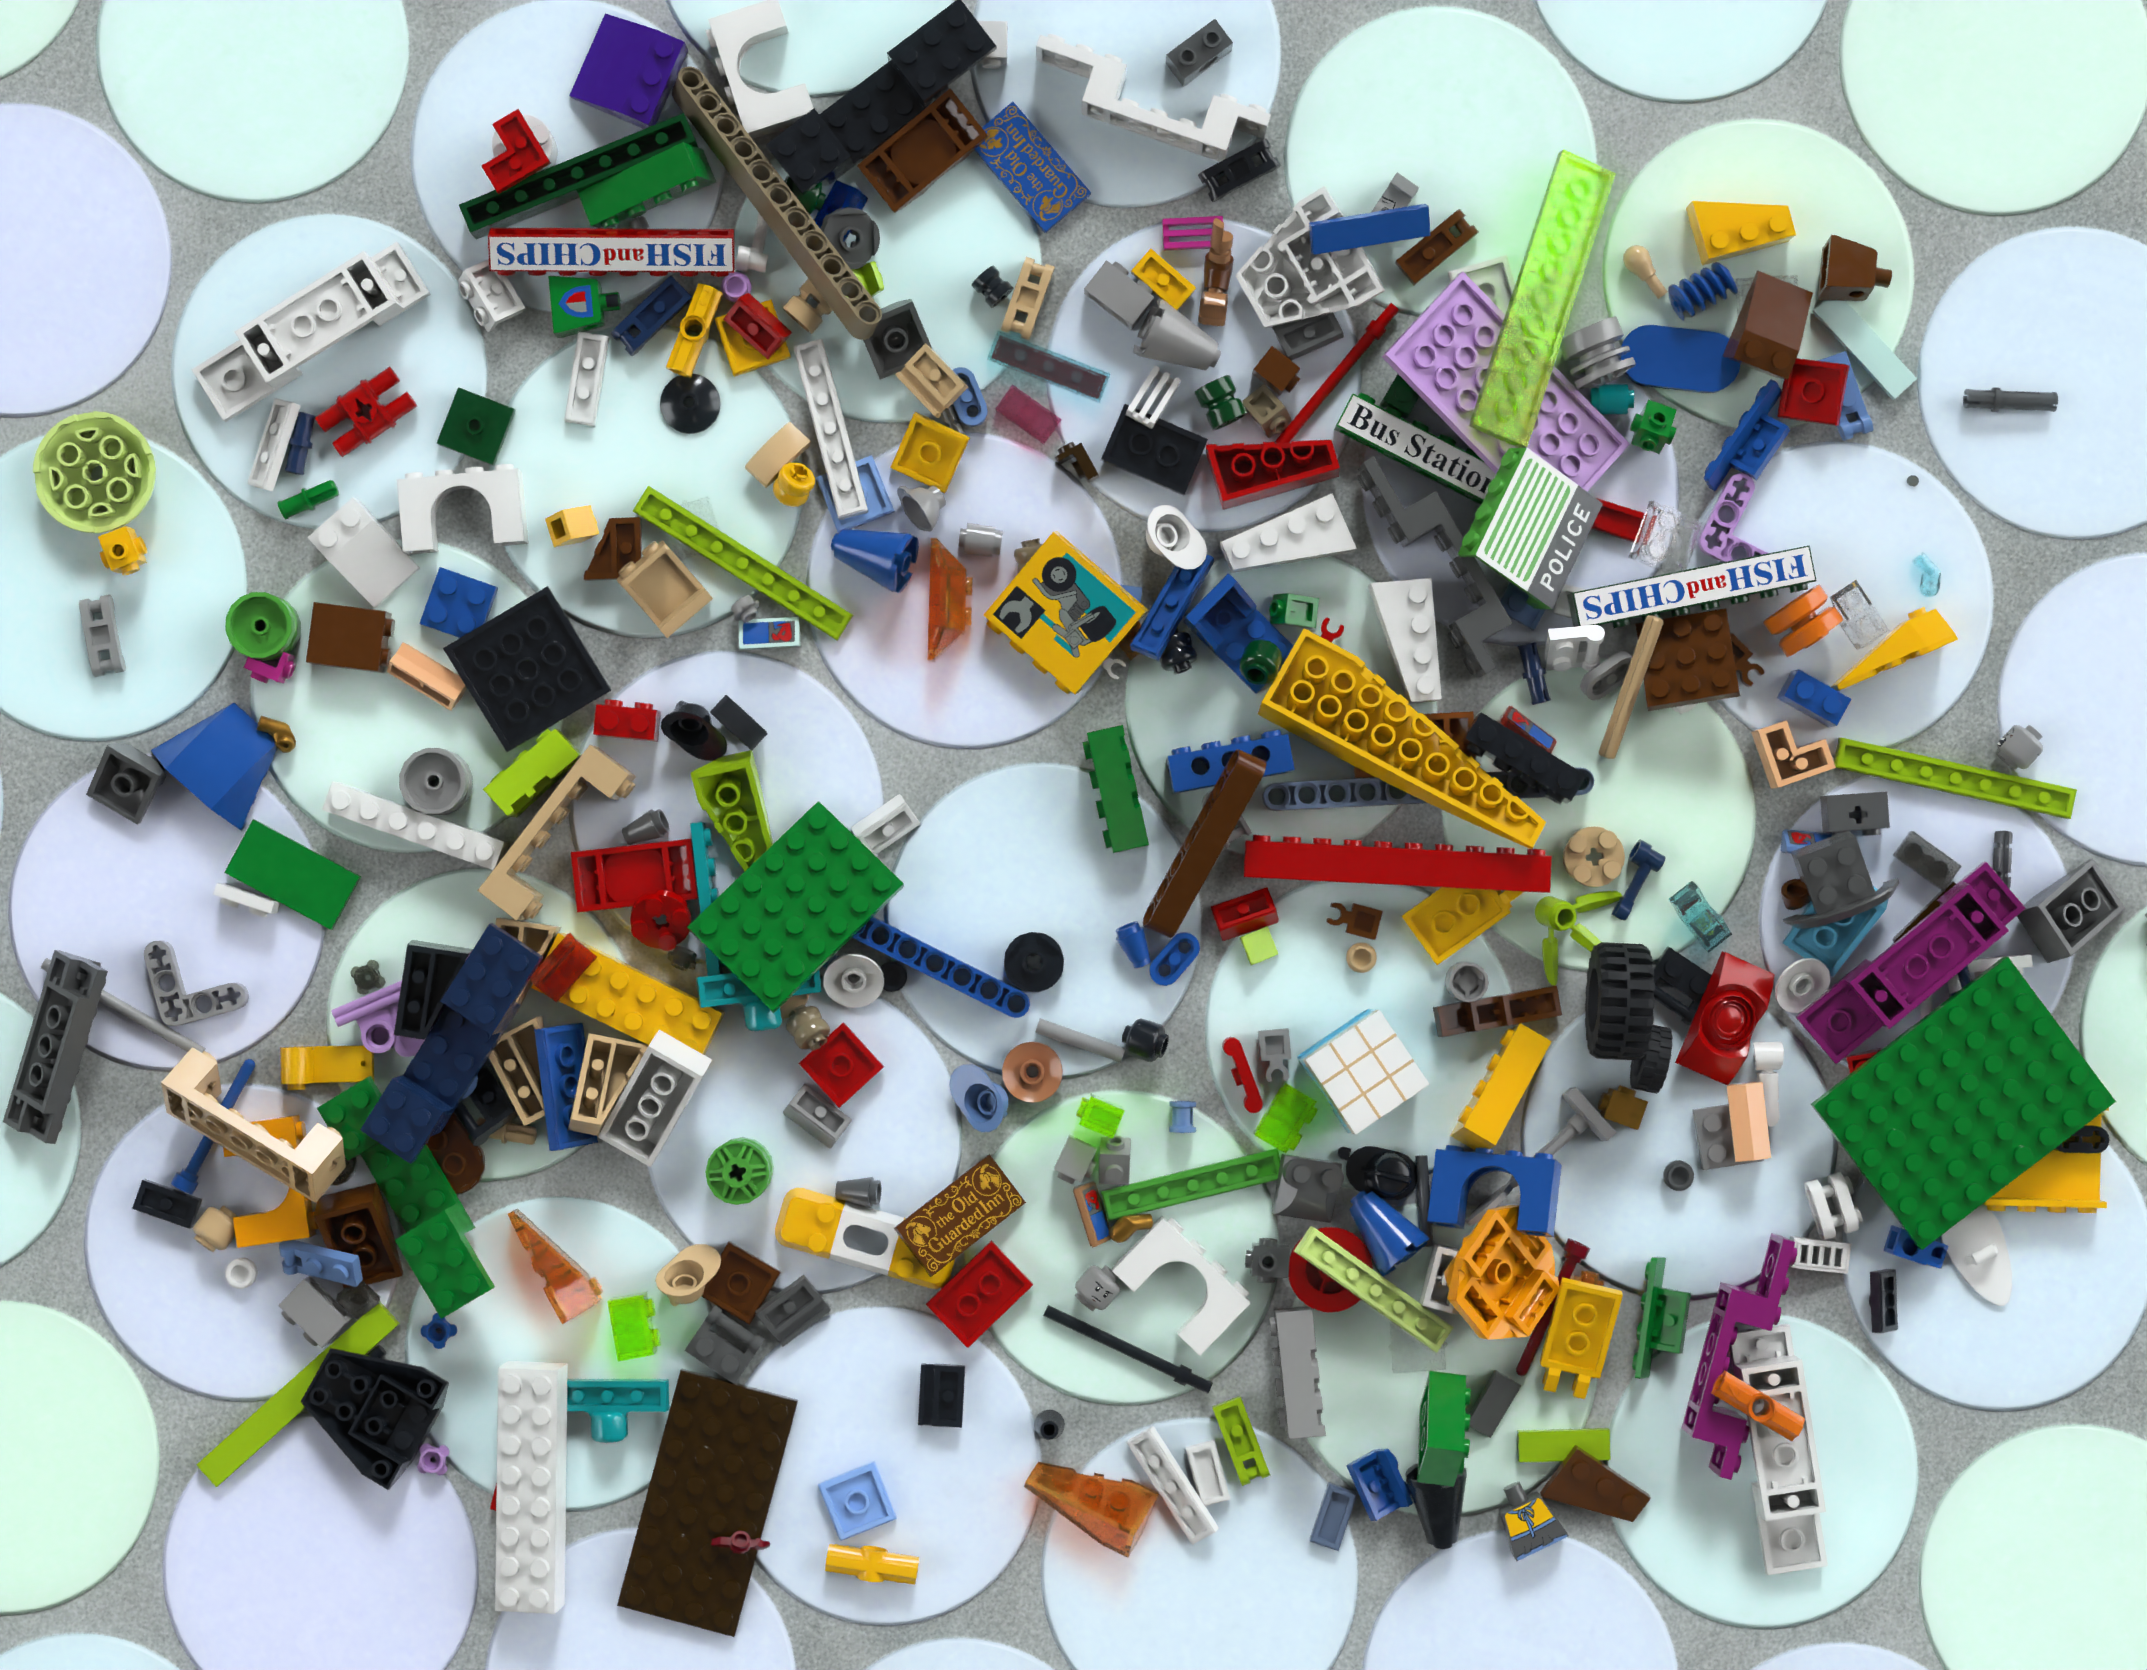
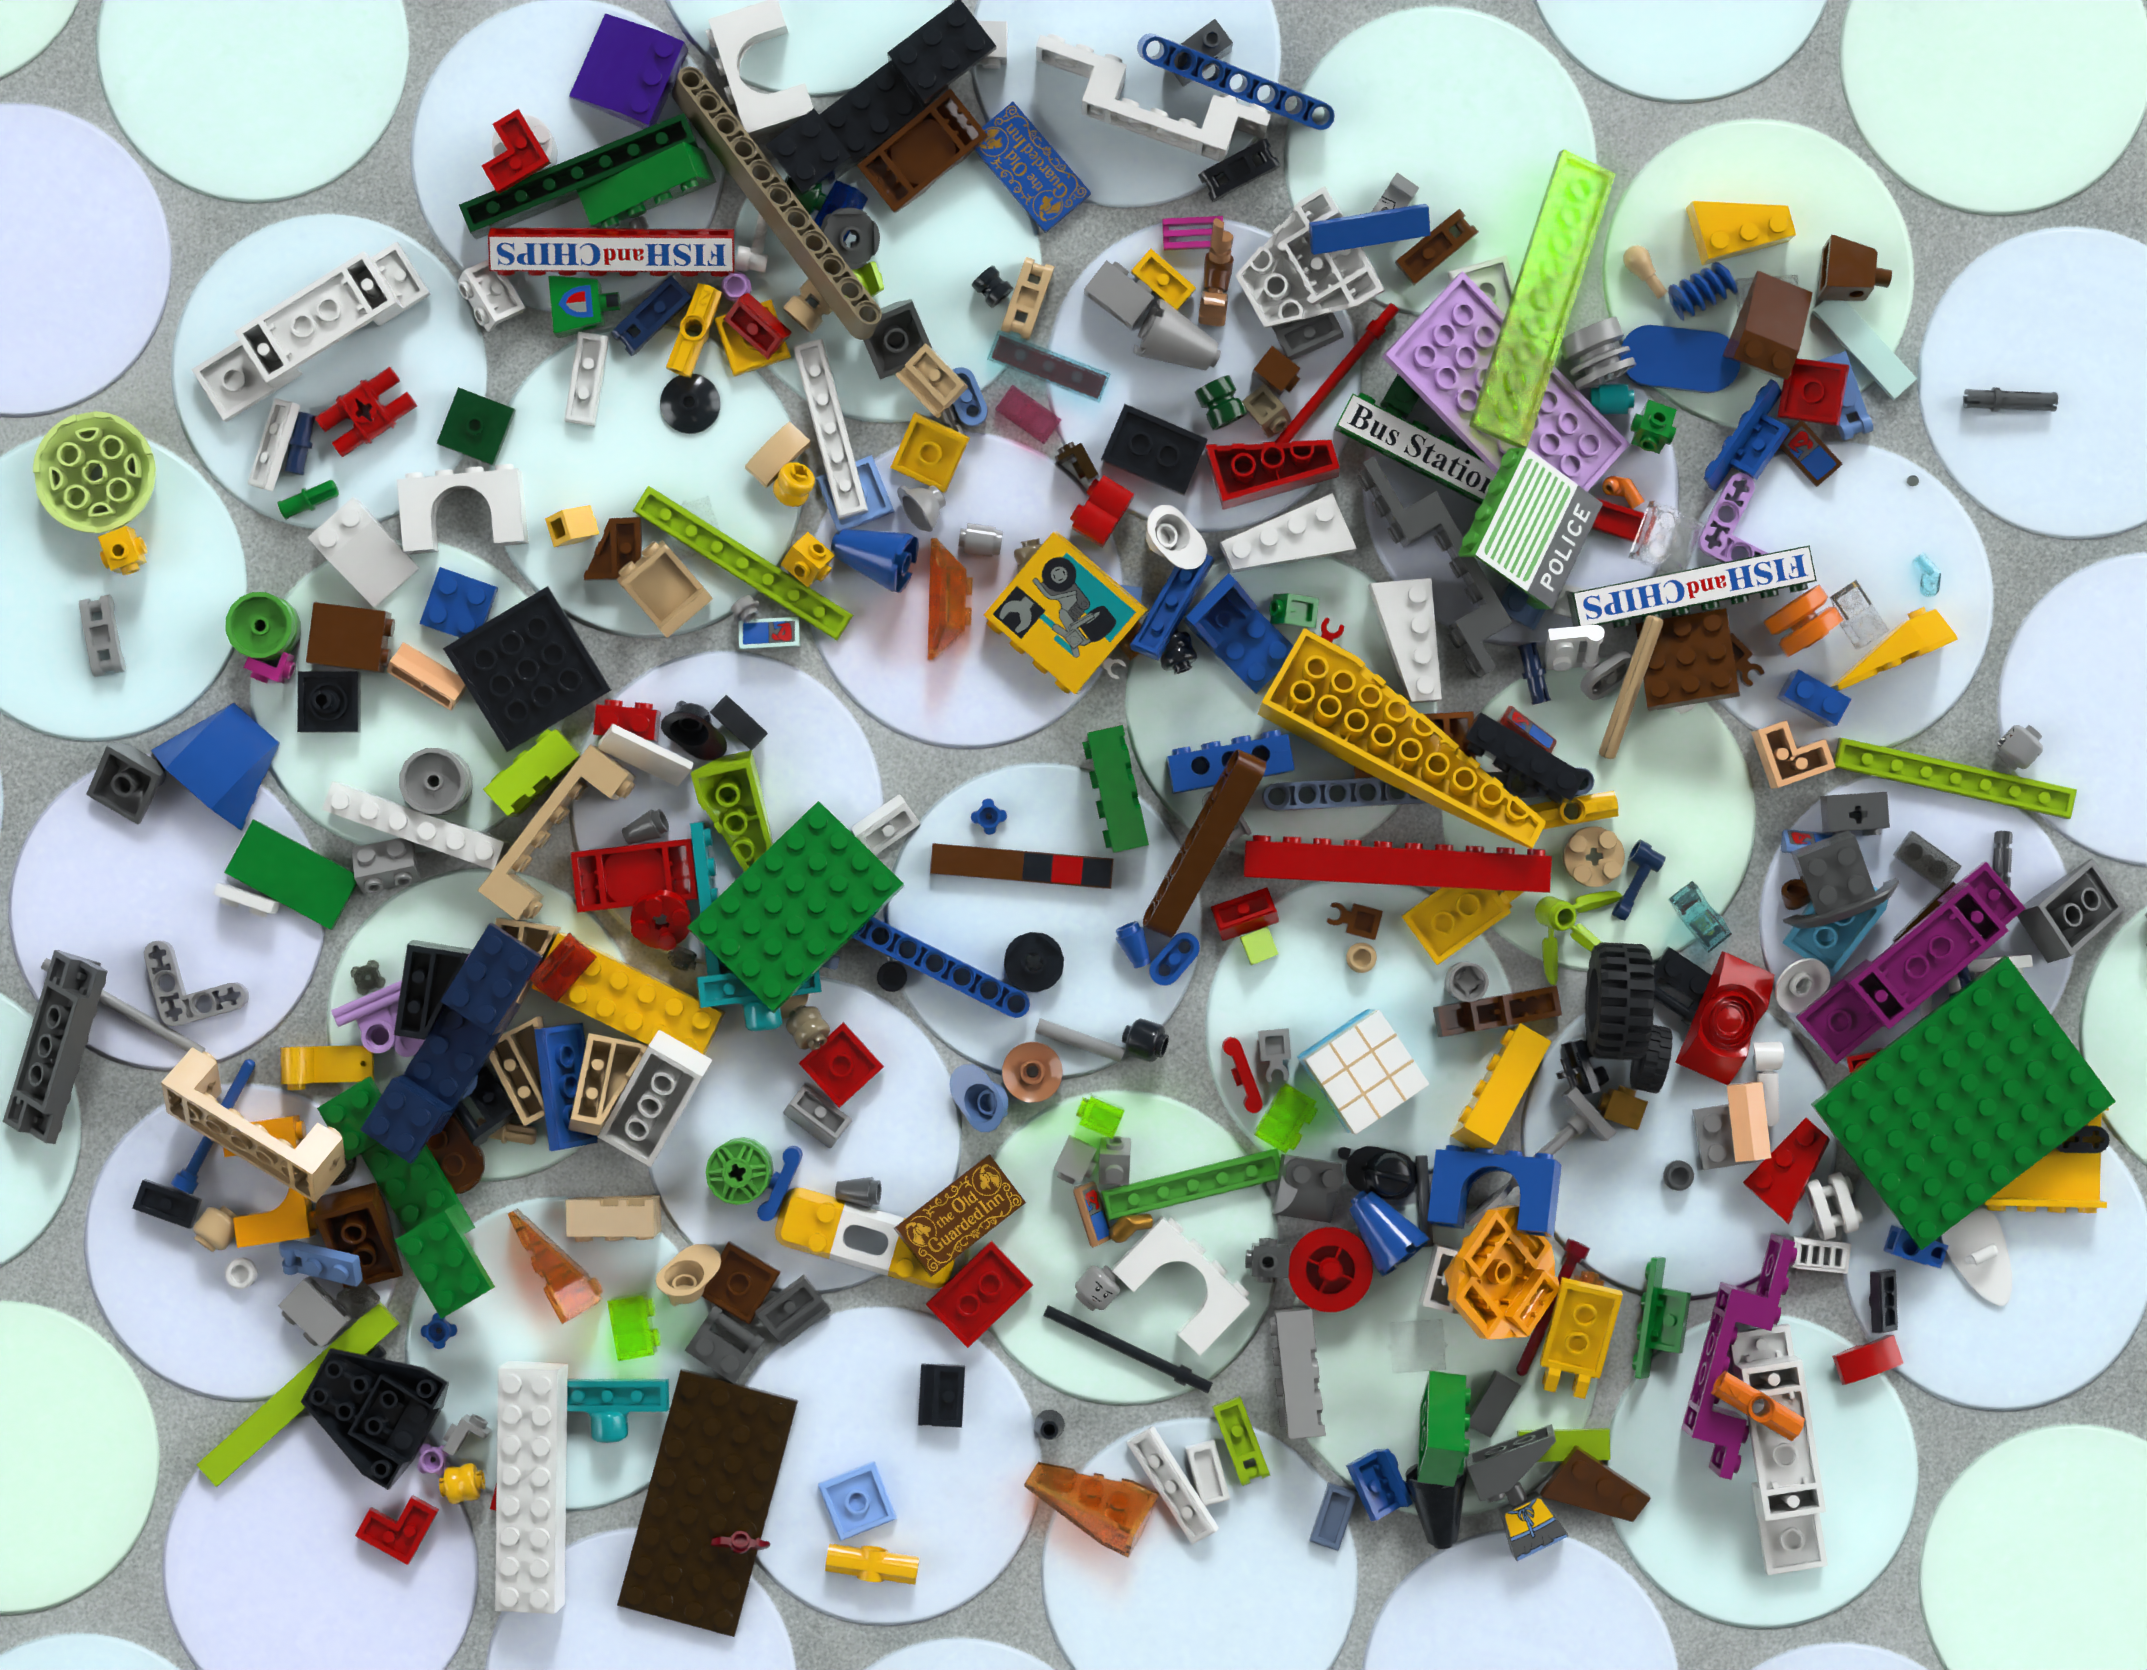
(280, 732): pearl gold arm -> none
(329, 702): none -> black plate
(385, 865): none -> light grey bracket
(398, 1537): none -> red plate
(457, 1434): none -> light grey bracket
(462, 1483): none -> yellow piece
(613, 1217): none -> tan wedge
(645, 755): none -> white tile
(780, 1183): none -> blue plate
(808, 560): none -> yellow brick
(849, 990): white dish -> none
(988, 808): none -> blue plate
(1021, 865): none -> tile
(1102, 510): none -> red brick
(1163, 379): white tile -> none
(1182, 1116): medium blue bush -> none
(1250, 85): none -> blue beam
(1260, 662): dark green head -> none
(1373, 1289): yellowish green tile -> none
(1504, 1464): none -> dark grey slope
(1579, 1068): none -> black hips
(1590, 808): none -> yellow piece
(1623, 487): none -> orange arm
(1783, 1177): none -> red wing
(1809, 453): none -> slope
(1868, 1359): none -> red slope

